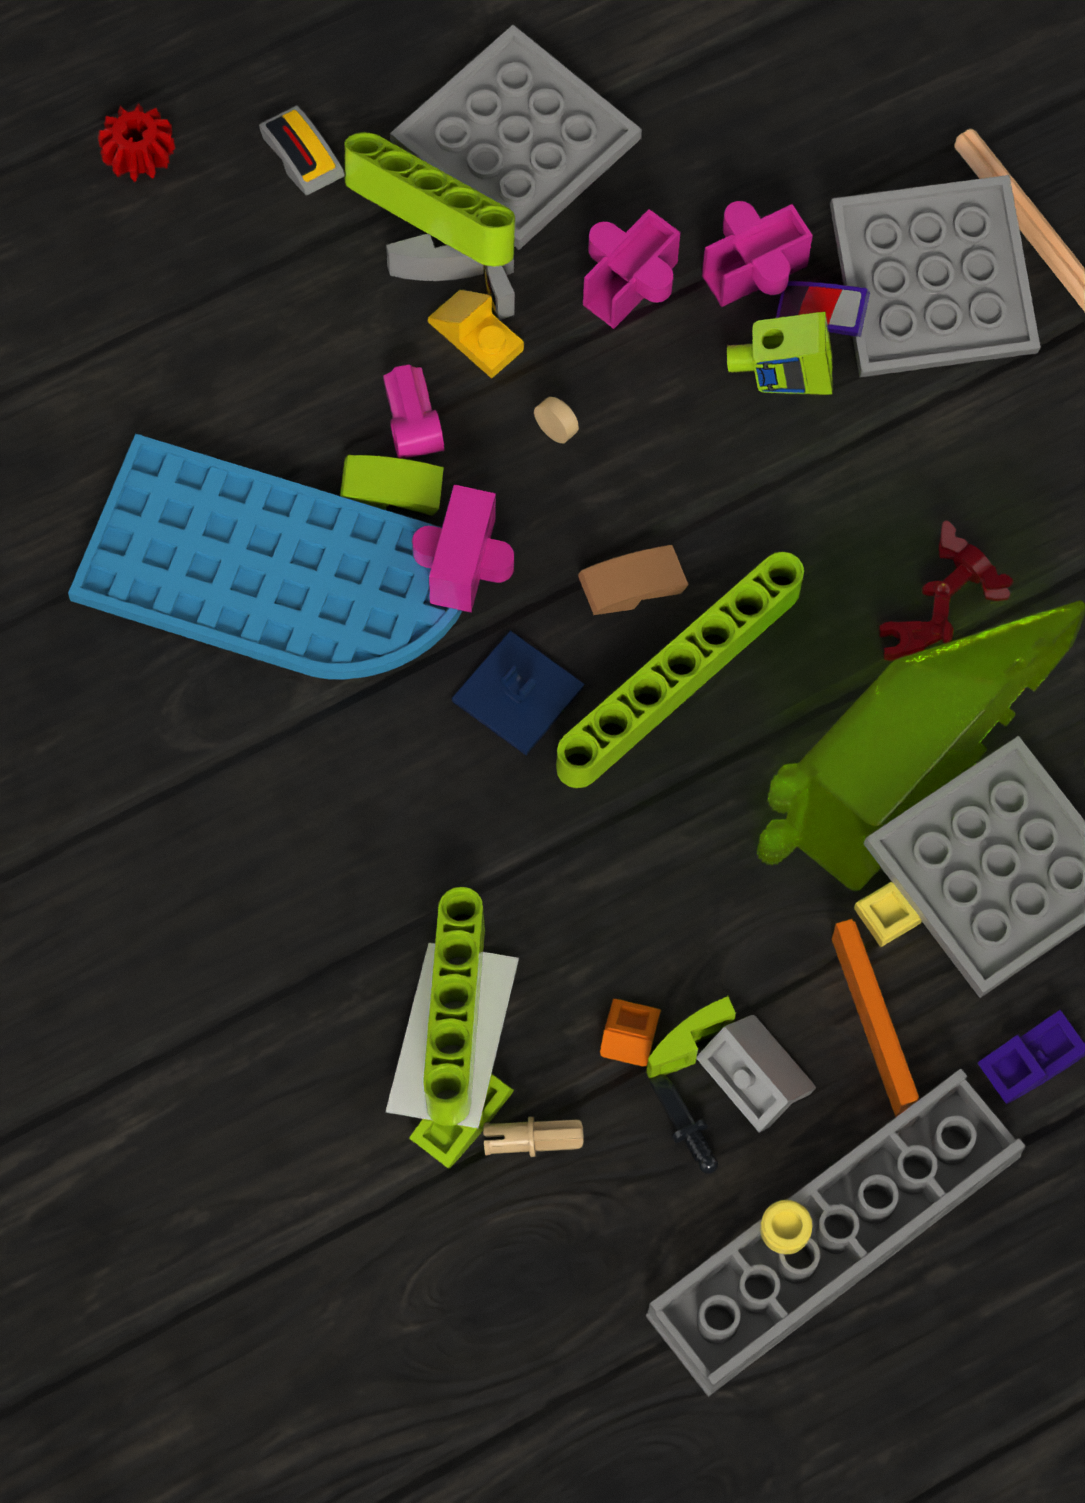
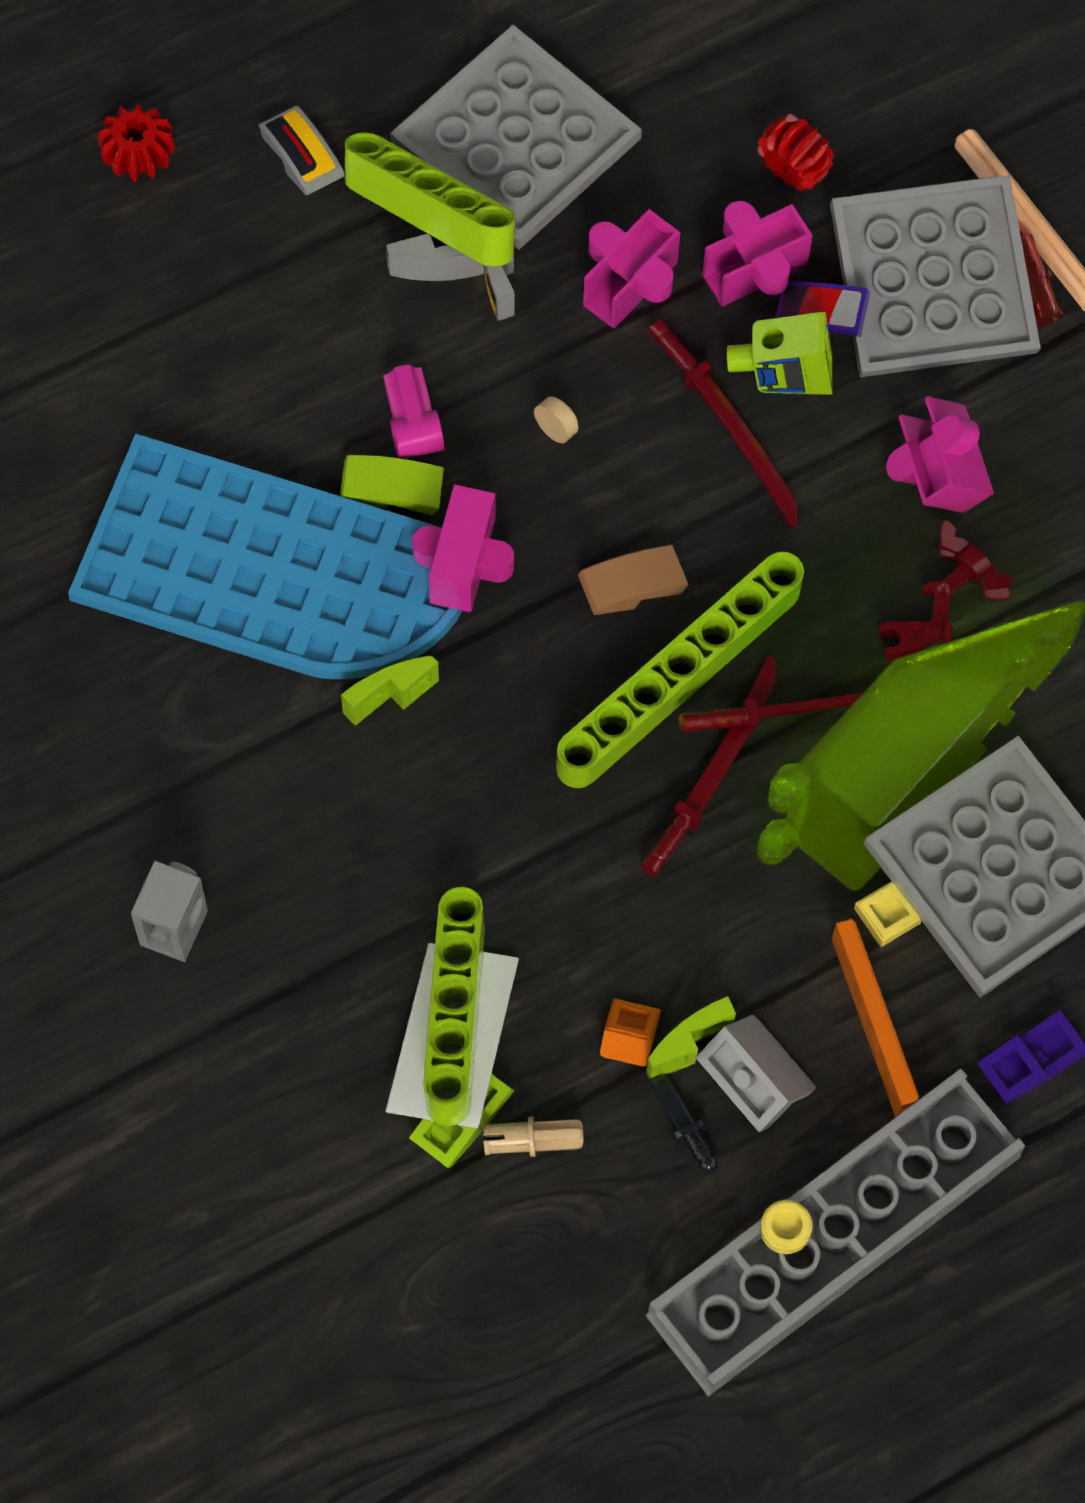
(170, 910): none -> light grey brick
(401, 682): none -> lime slope
(476, 332): yellow slope -> none
(518, 692): dark blue piece -> none
(689, 814): none -> dark red sword
(699, 377): none -> dark red sword
(750, 715): none -> dark red sword
(795, 152): none -> red gear
(942, 458): none -> dark pink piece
(1039, 279): none -> clear red pin

